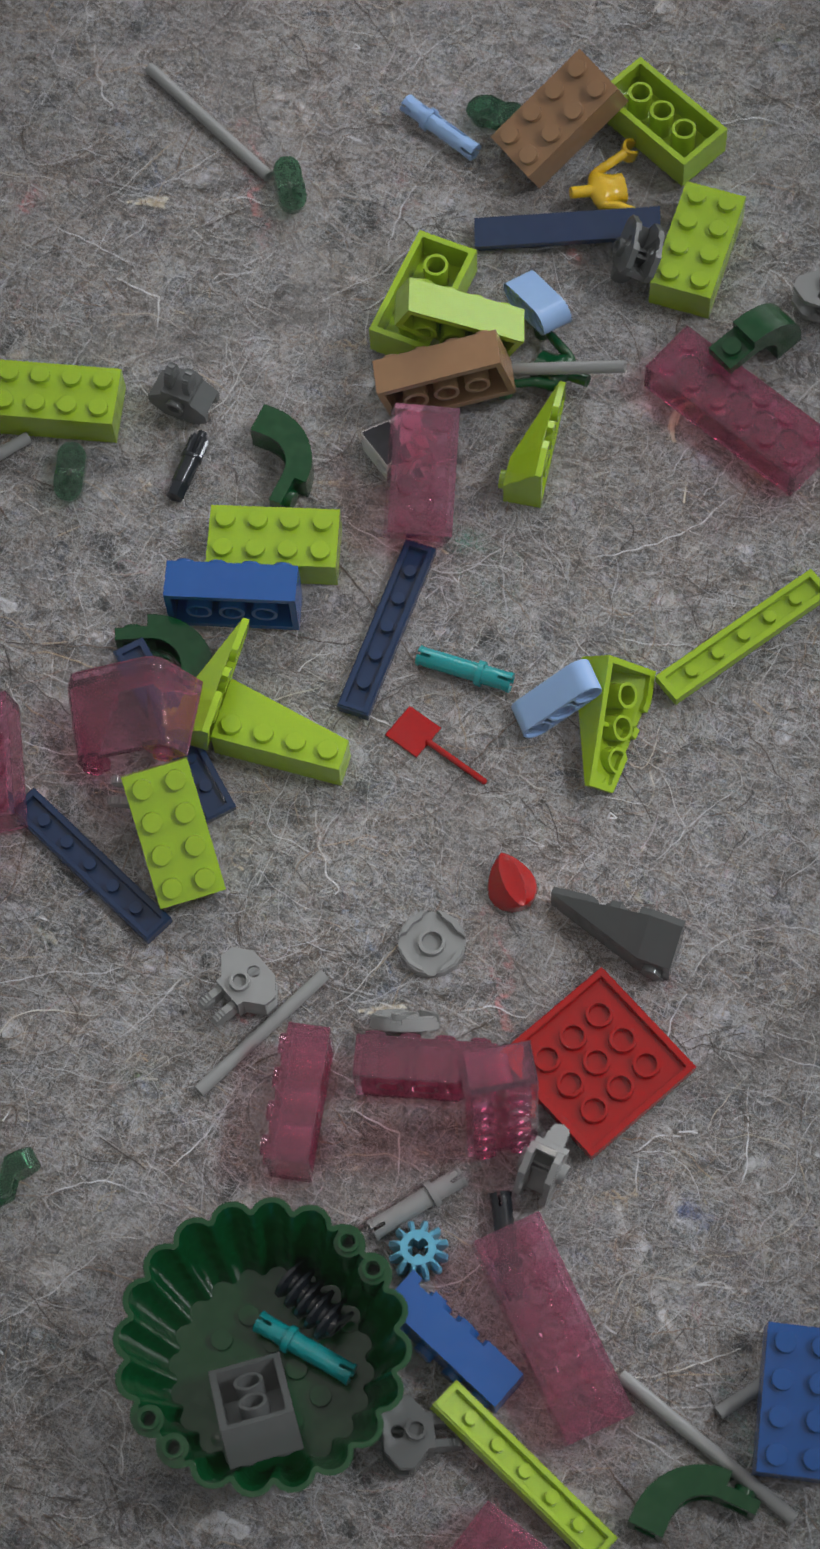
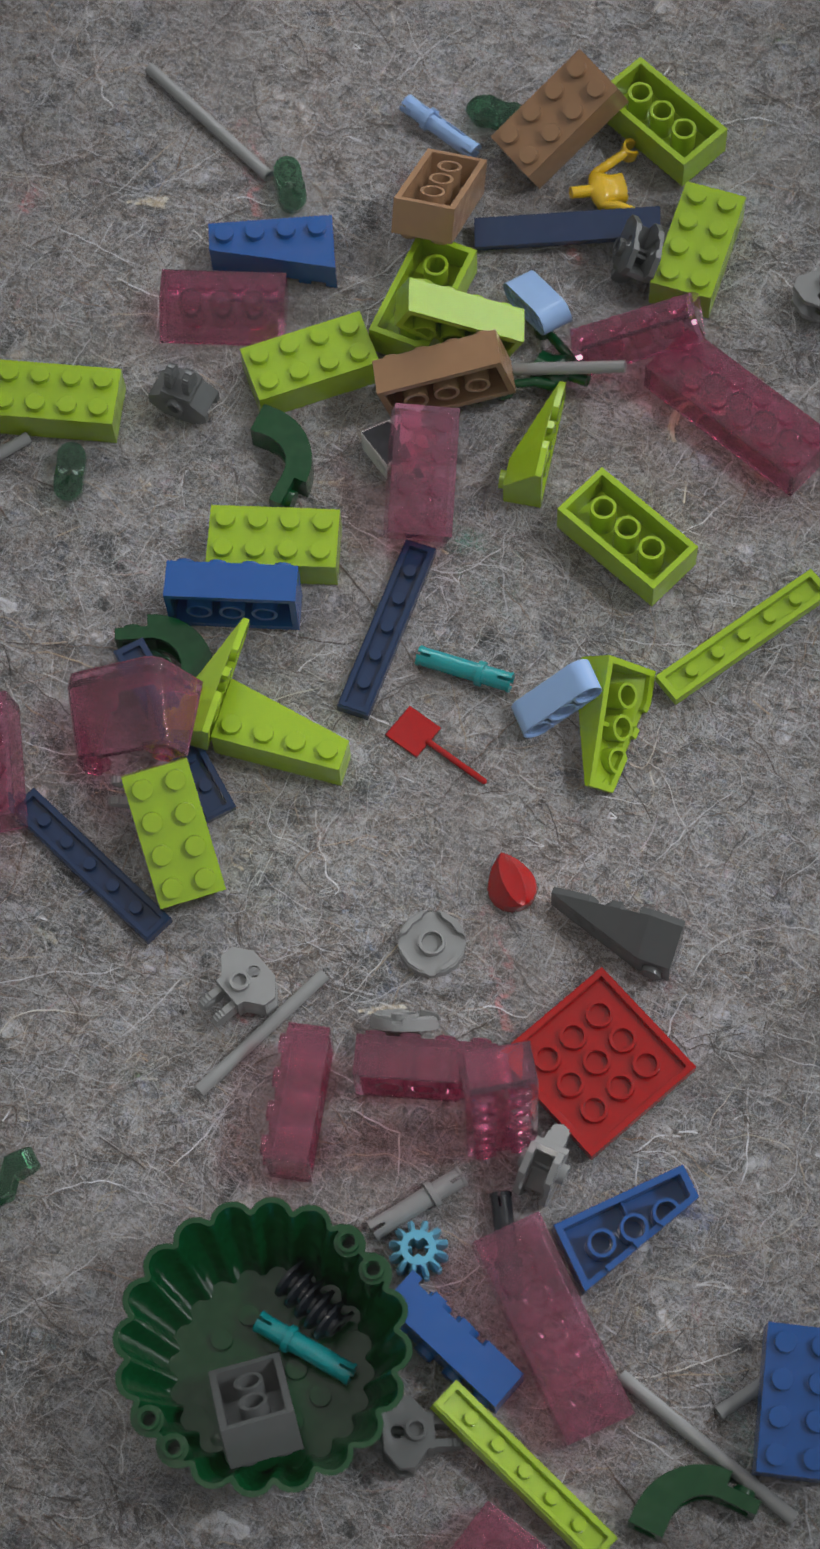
(188, 464): black piece -> none
(222, 306): none -> clear pink slope
(283, 245): none -> blue wedge
(310, 363): none -> lime brick
(438, 196): none -> medium nougat brick
(615, 1229): none -> blue wedge
(626, 536): none -> lime brick
(641, 331): none -> clear pink slope
(753, 331): dark green arch -> none

